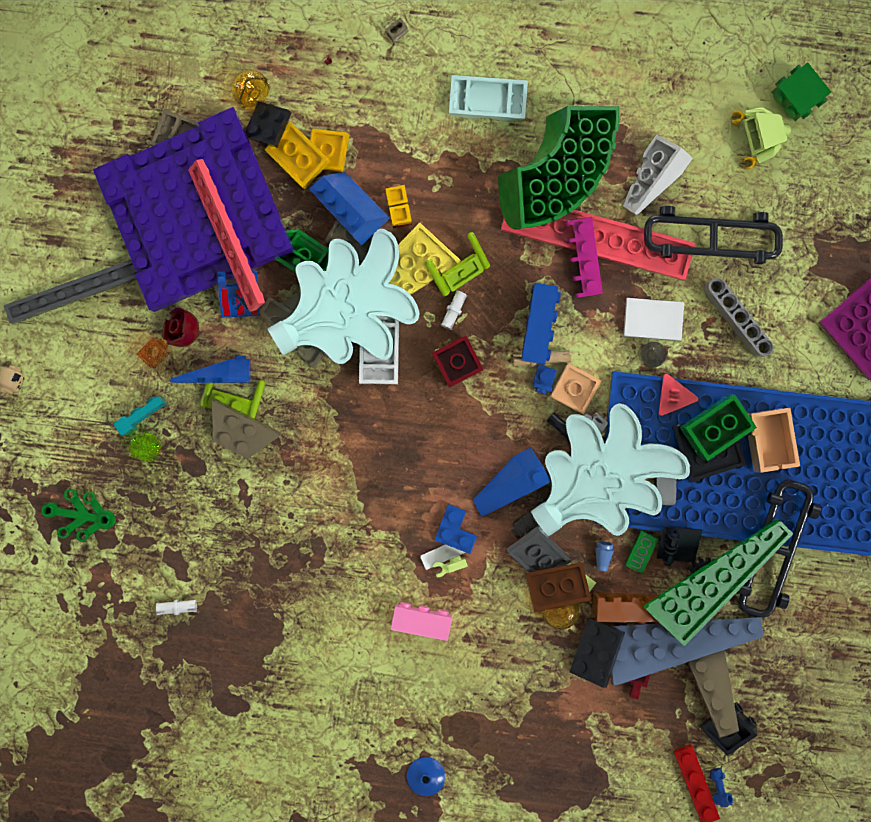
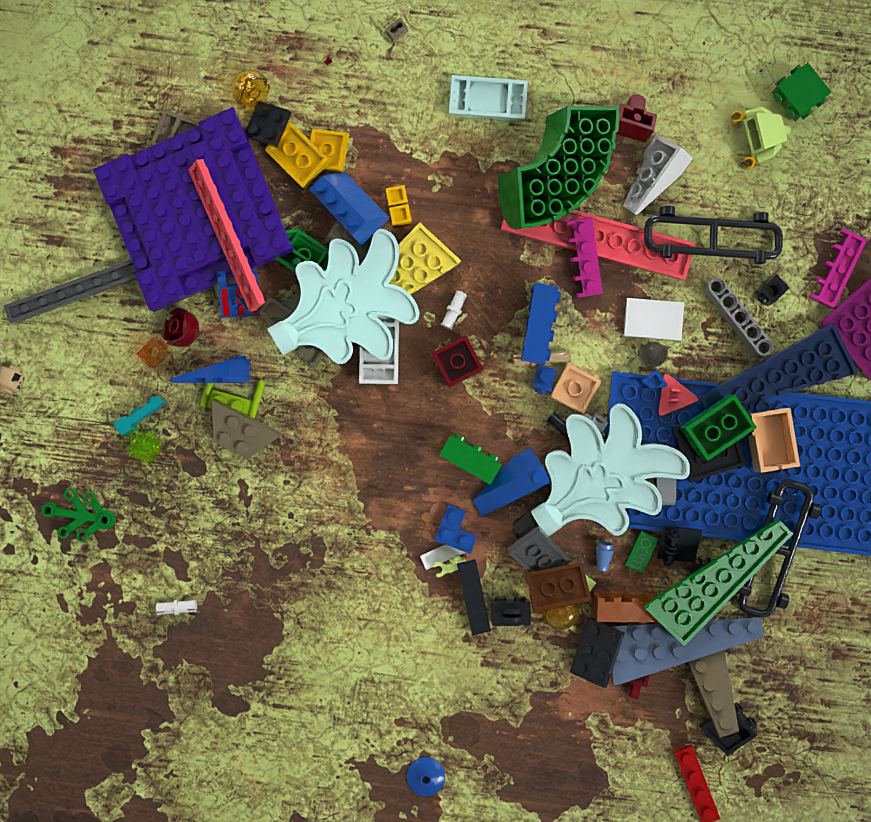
(421, 621): bright pink brick -> none
(462, 271): lime plate -> none
(470, 458): none -> green brick
(473, 597): none -> black tile
(510, 611): none -> black brick
(635, 120): none -> dark red brick
(654, 380): none -> blue tile
(720, 798): blue bar -> none
(778, 286): none -> black brick
(801, 365): none -> dark blue wing
(840, 269): none -> dark pink hinge

